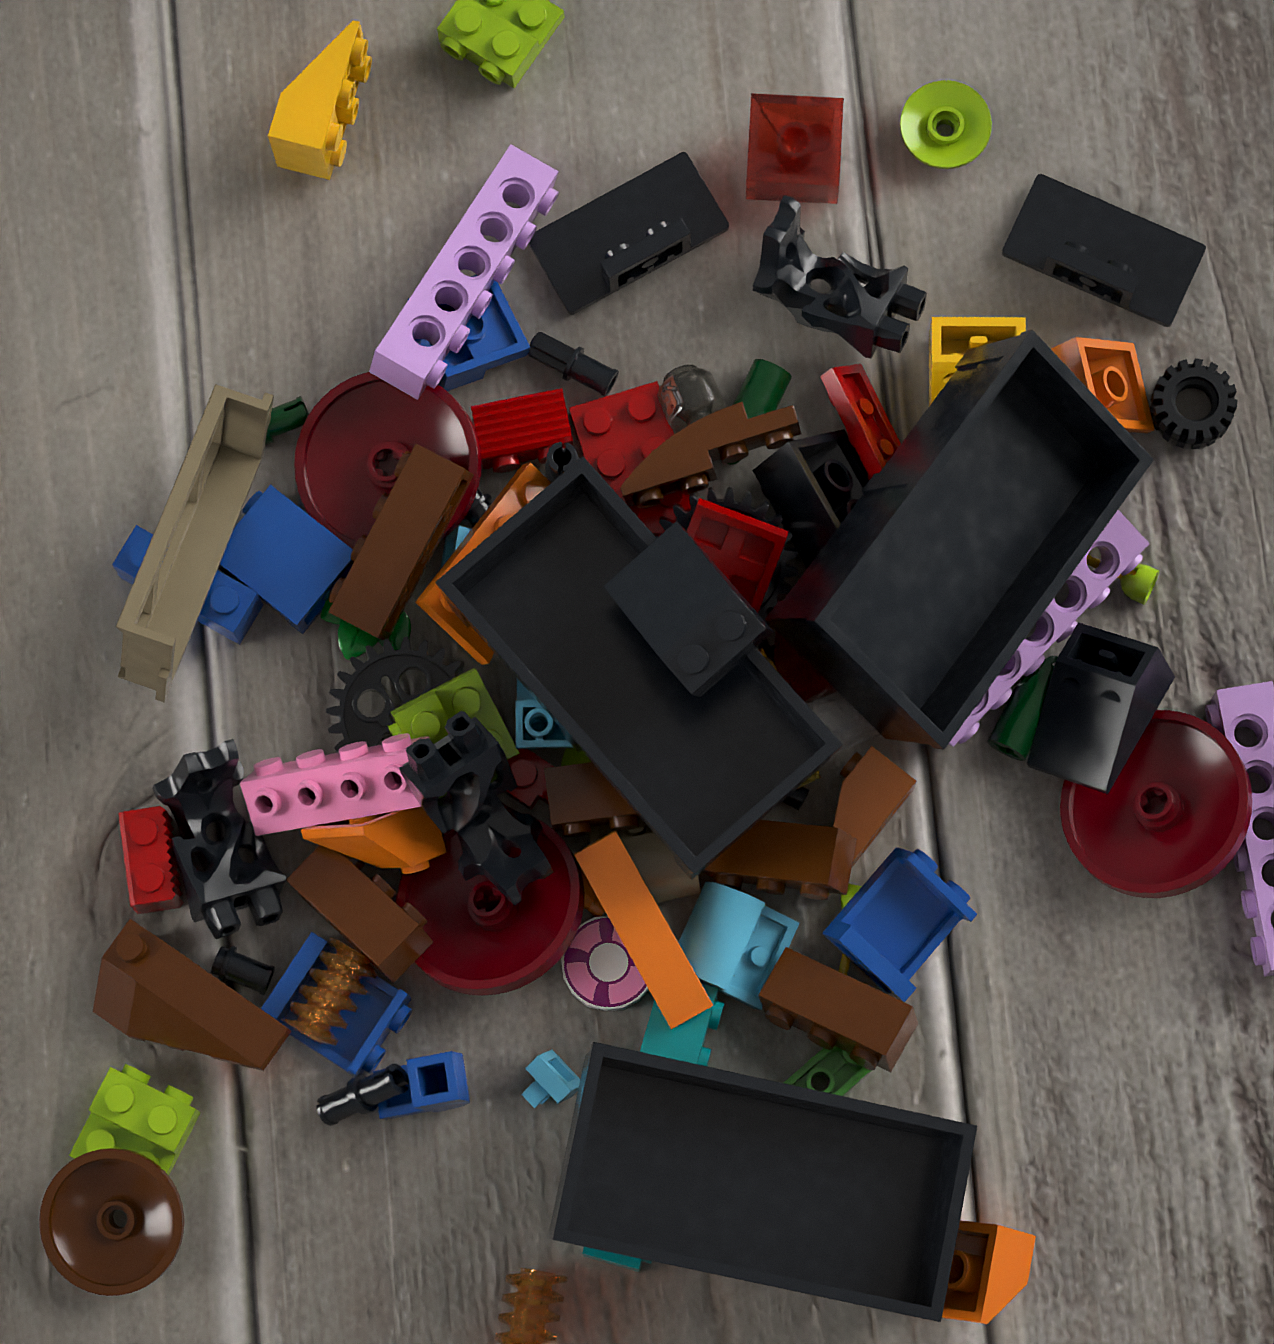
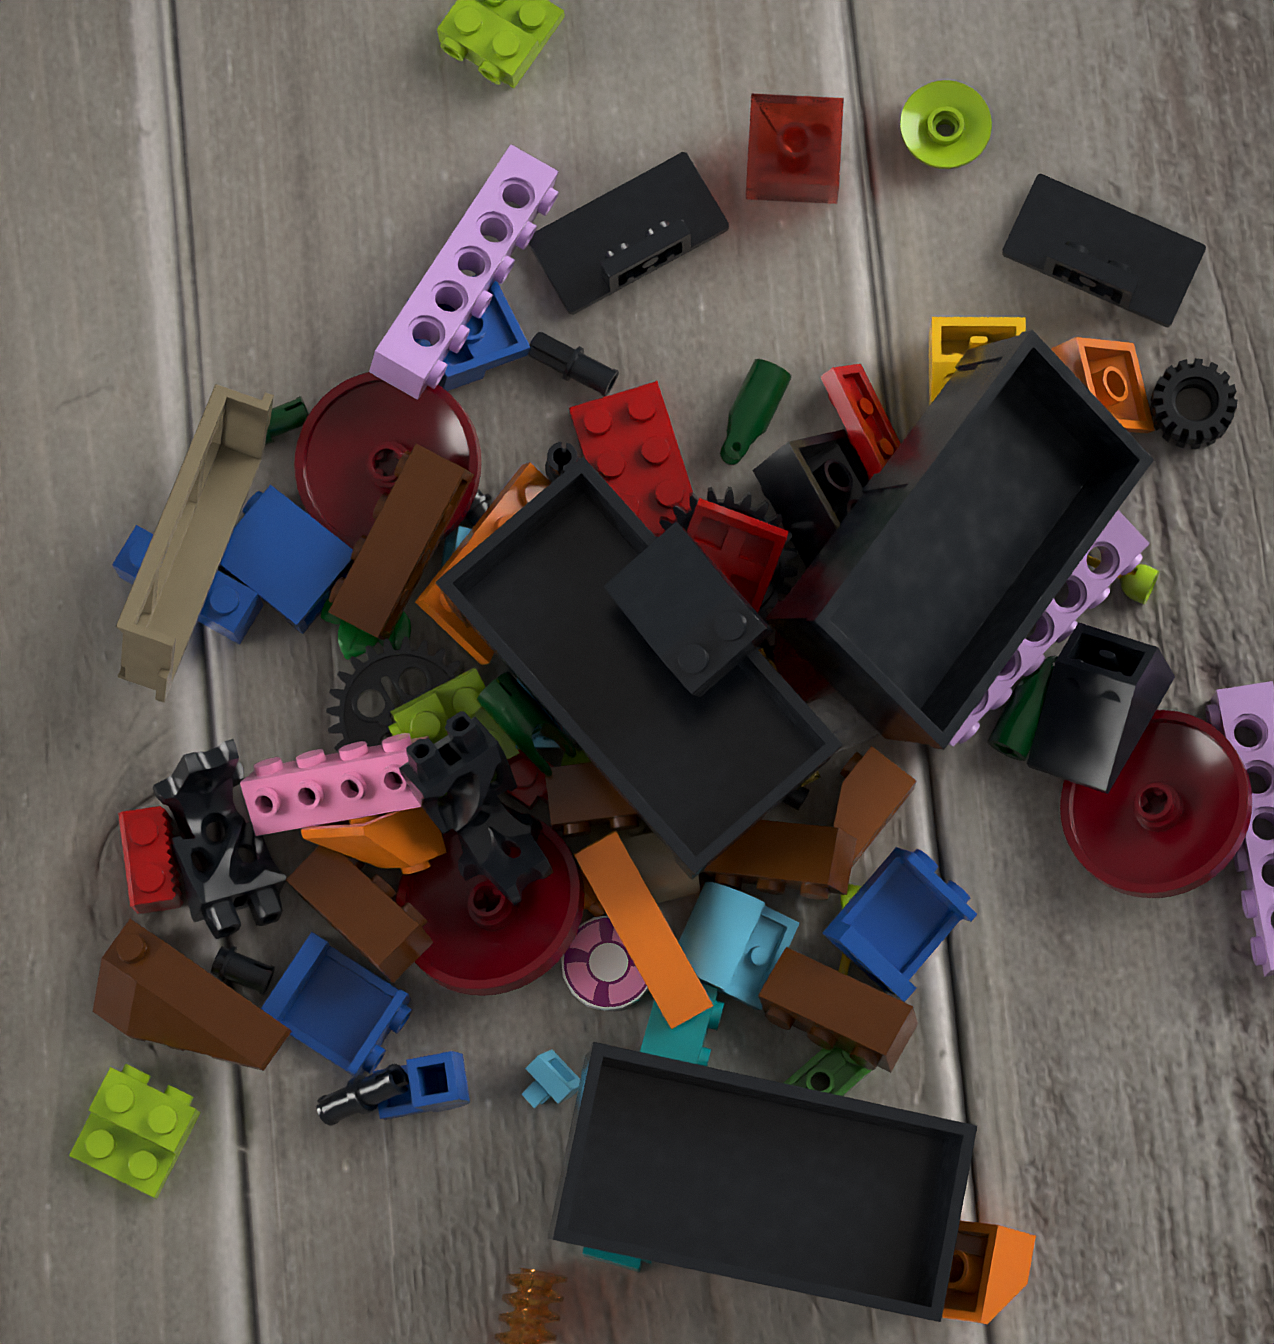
(81, 1229): reddish brown dish -> none
(319, 105): yellow slope -> none
(331, 993): clear orange piece -> none
(521, 429): red brick -> none
(521, 718): none -> dark green piece
(687, 457): reddish brown slope -> none
(689, 396): clear smoke head -> none
(854, 312): black hips -> none

